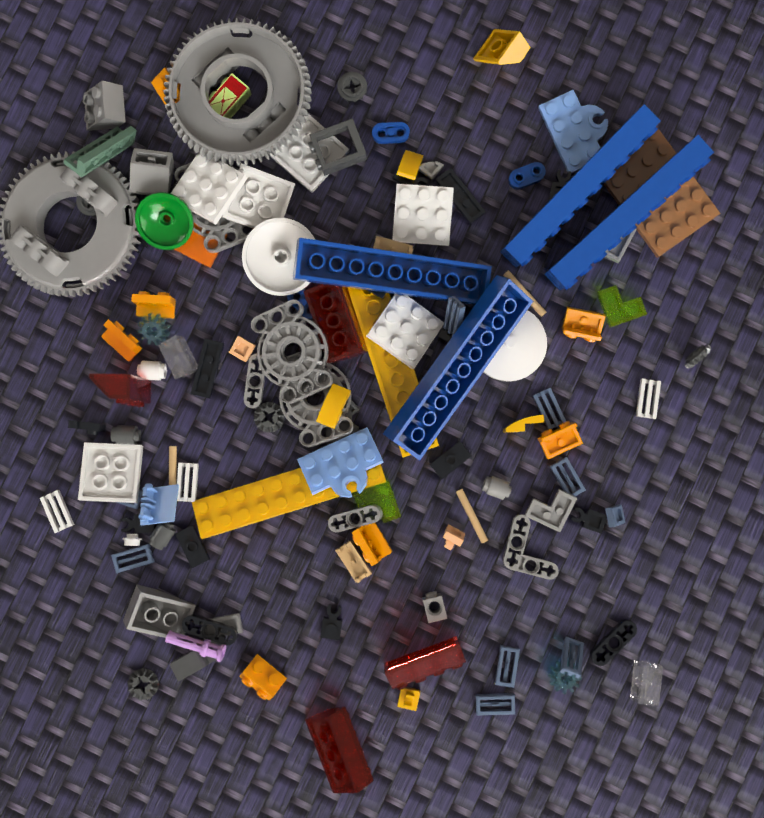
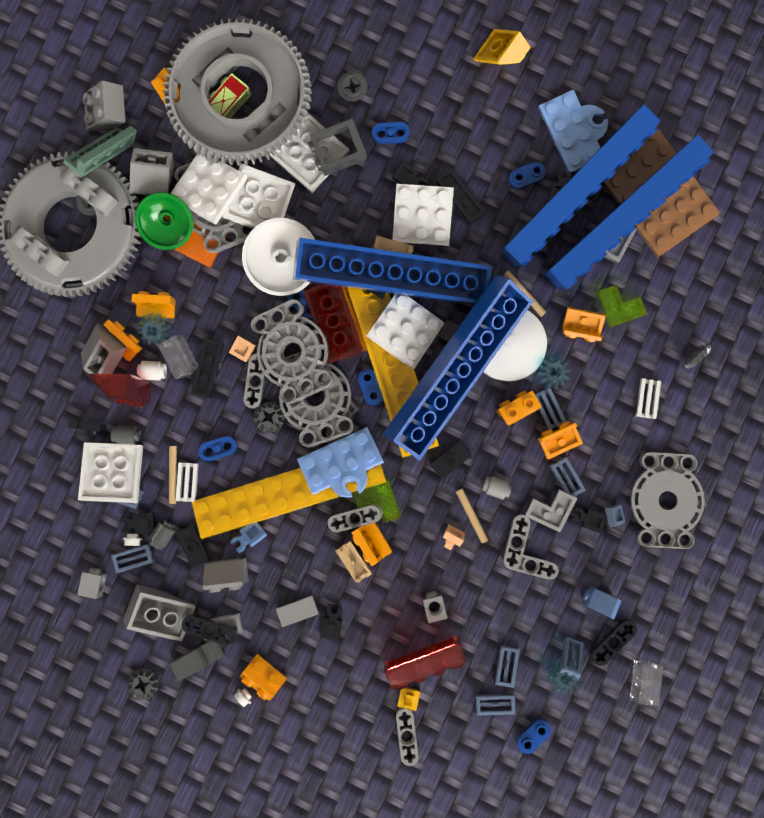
(49, 512): white tile -> none
(92, 583): none -> light grey brick
(102, 352): none -> light grey slope
(158, 504): light blue hinge -> none
(204, 647): lavender pin -> none
(218, 448): none -> blue plate
(224, 574): none -> light grey slope
(243, 697): none -> white plate
(250, 534): none -> medium blue plate
(297, 611): none -> light grey tile
(333, 406): yellow slope -> none
(339, 750): clear red slope -> none
(369, 387): none -> blue plate
(403, 750): none -> light grey beam
(410, 165): yellow slope -> none
(431, 169): light grey tile -> none
(454, 315): sand blue tile -> none
(519, 408): none -> light orange bracket
(519, 426): yellow slope -> none
(532, 735): none -> blue plate
(553, 380): none -> clear light blue gear
(601, 602): none -> medium blue slope
(648, 506): none -> light grey piece

